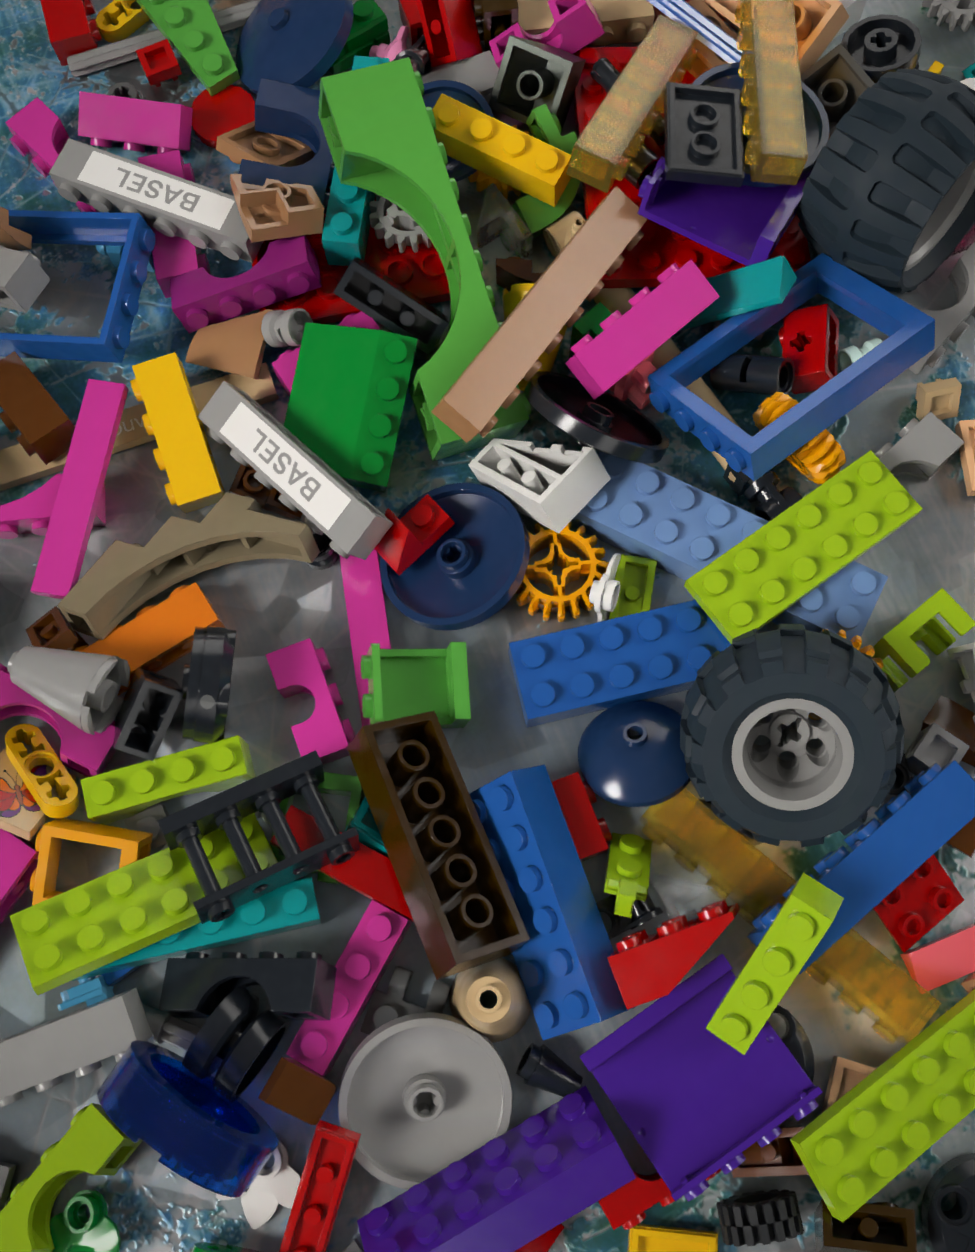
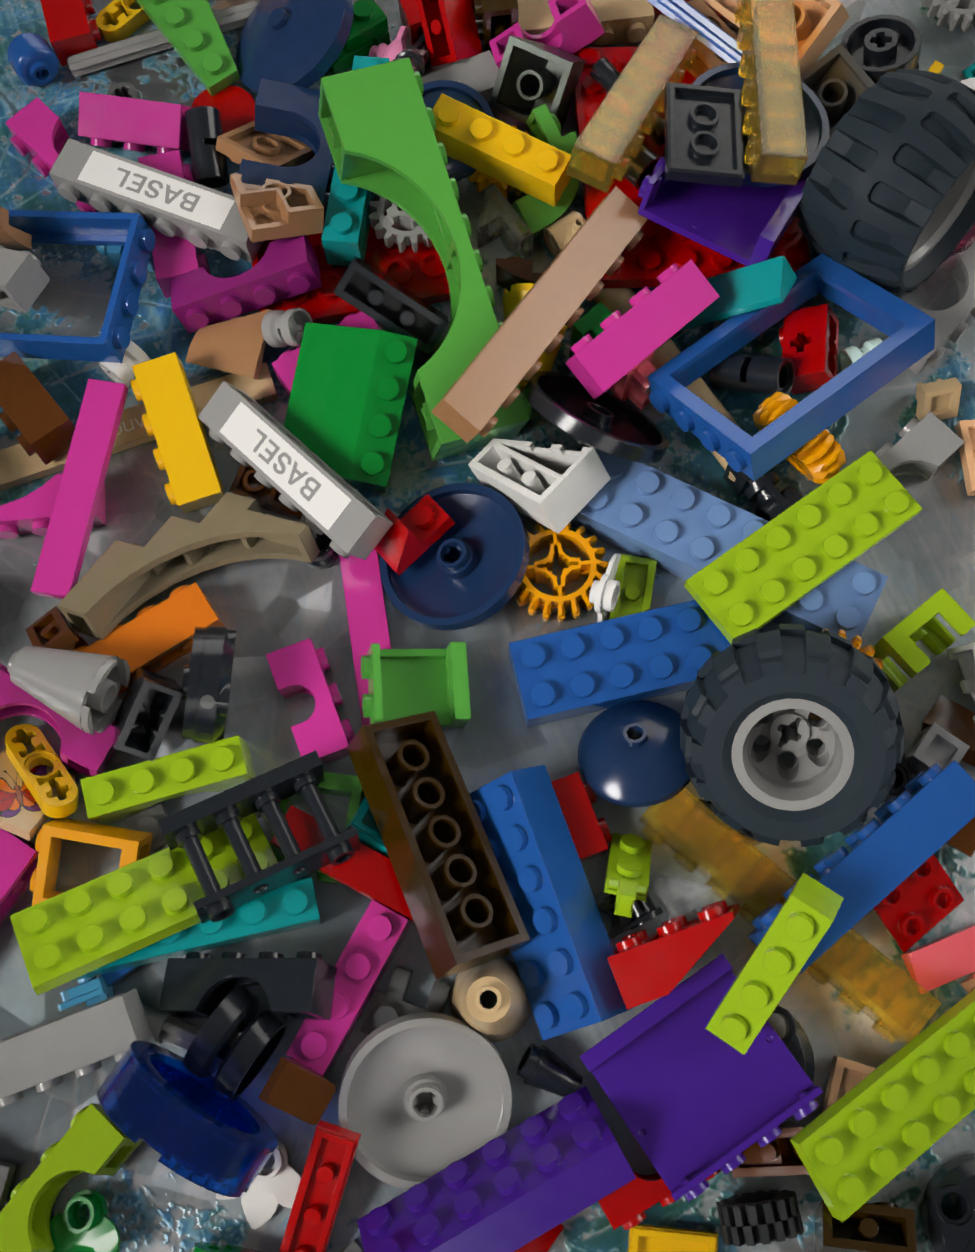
(31, 57): none -> blue head
(123, 371): none -> white wheel
(159, 62): red tile -> none
(208, 164): none -> black pin

